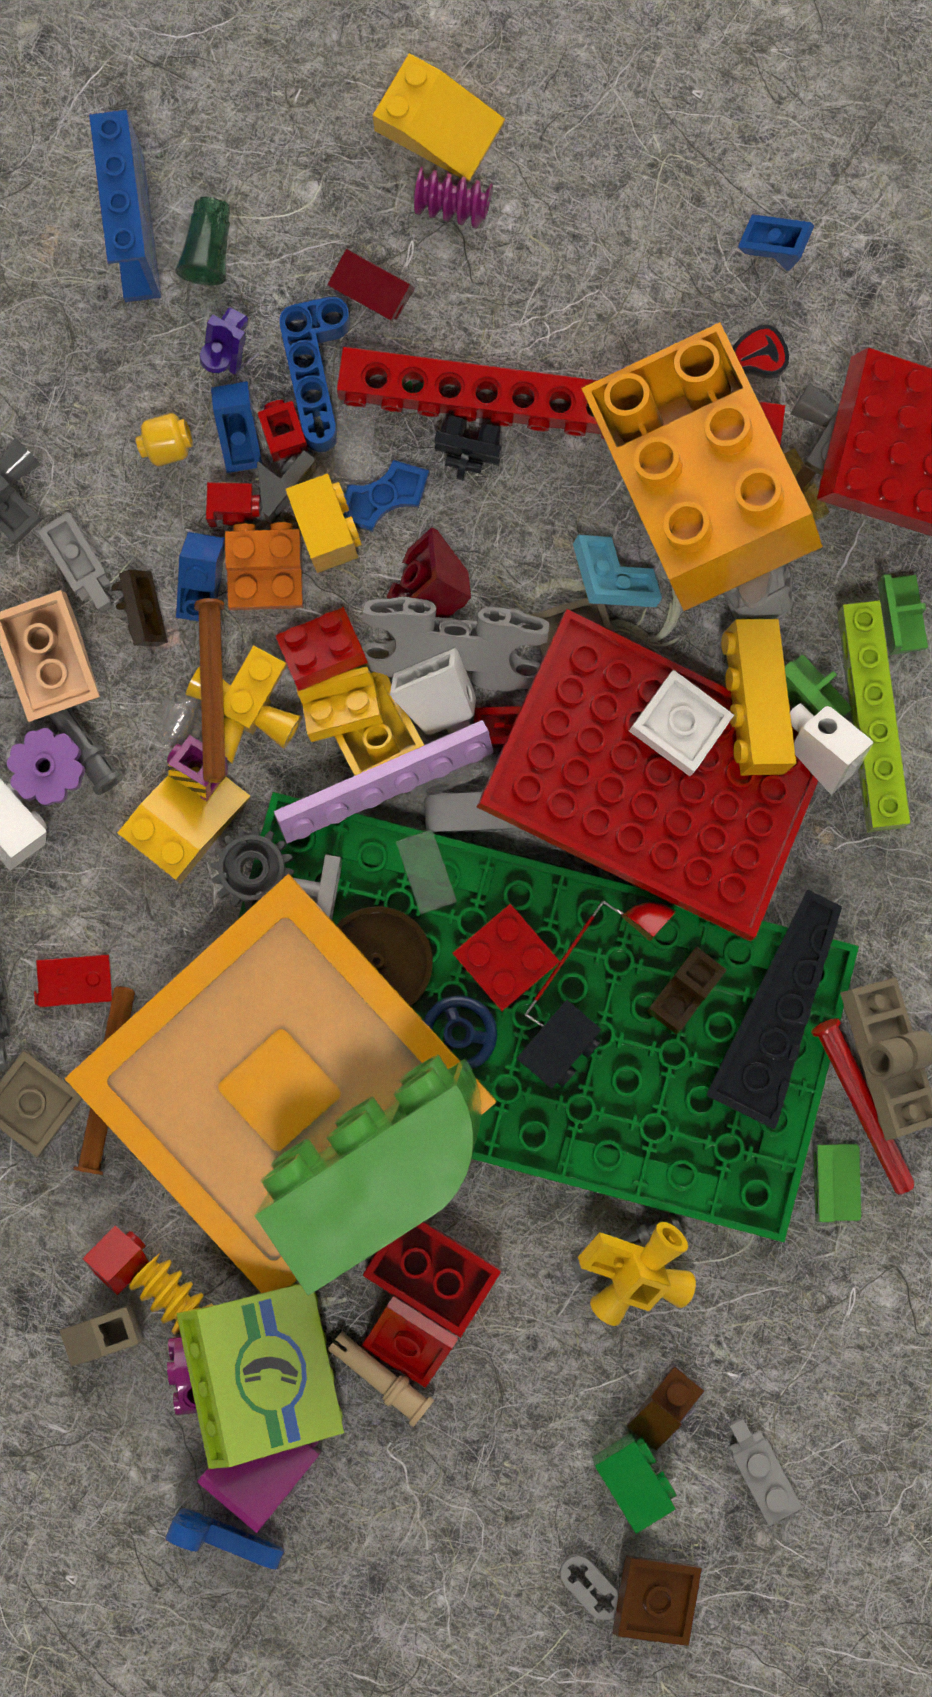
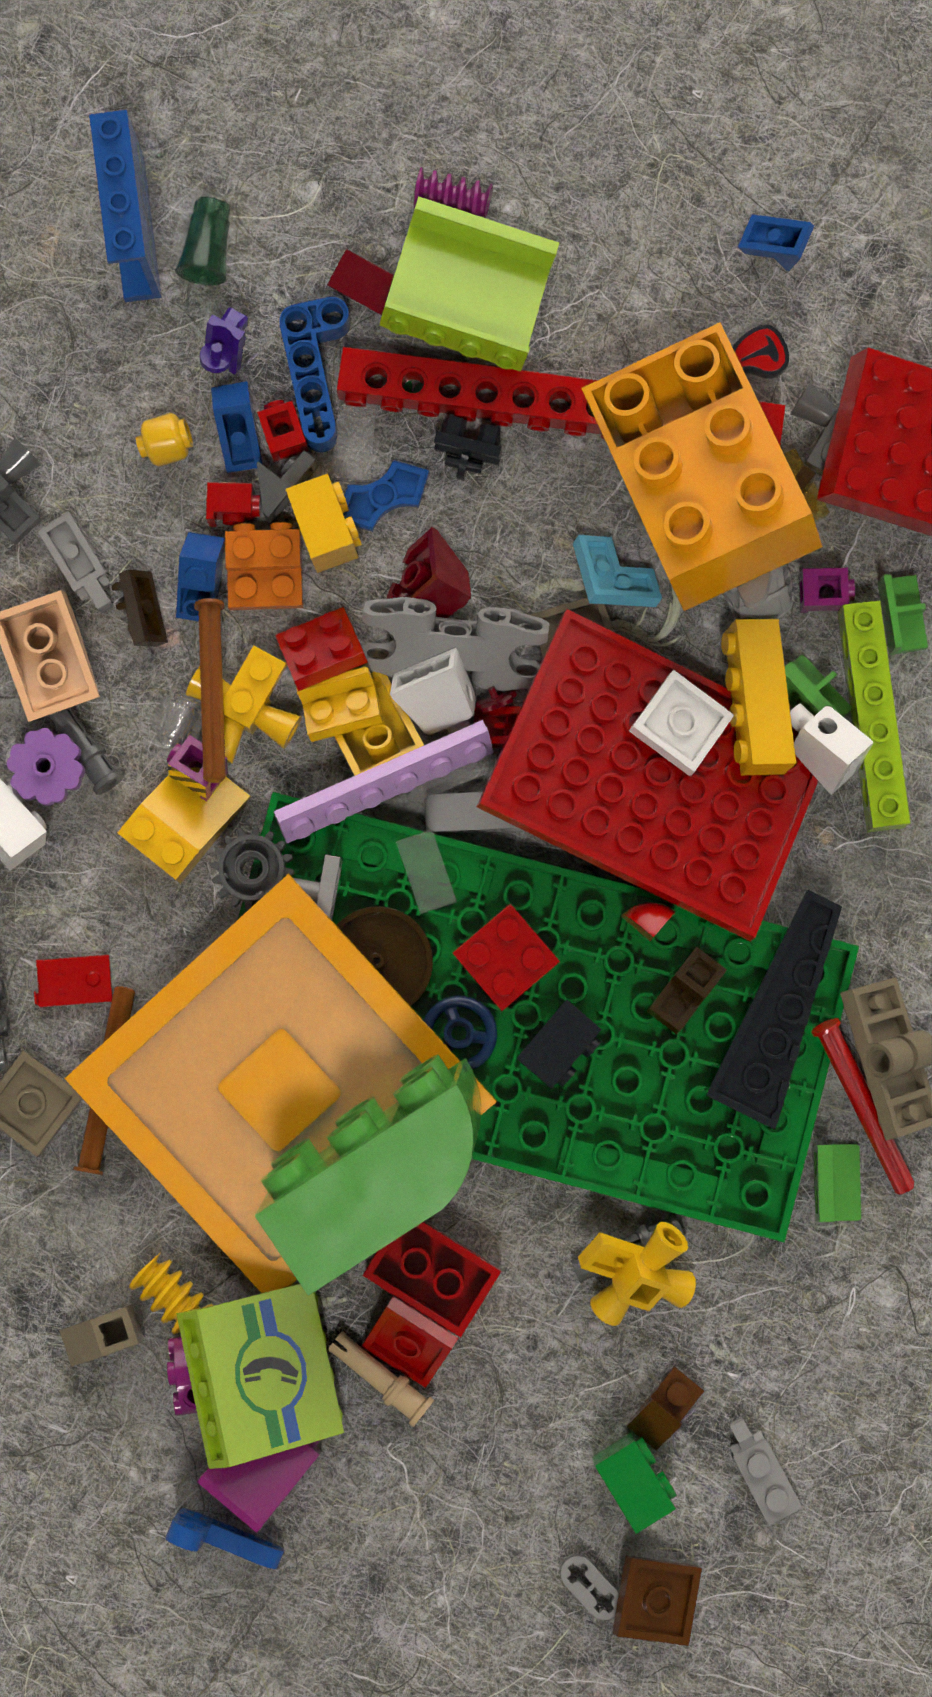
(117, 1259): red brick -> none
(437, 118): yellow slope -> none
(469, 284): none -> lime panel
(495, 700): none -> dark red plant
(565, 957): red piece -> none
(834, 578): none -> magenta brick

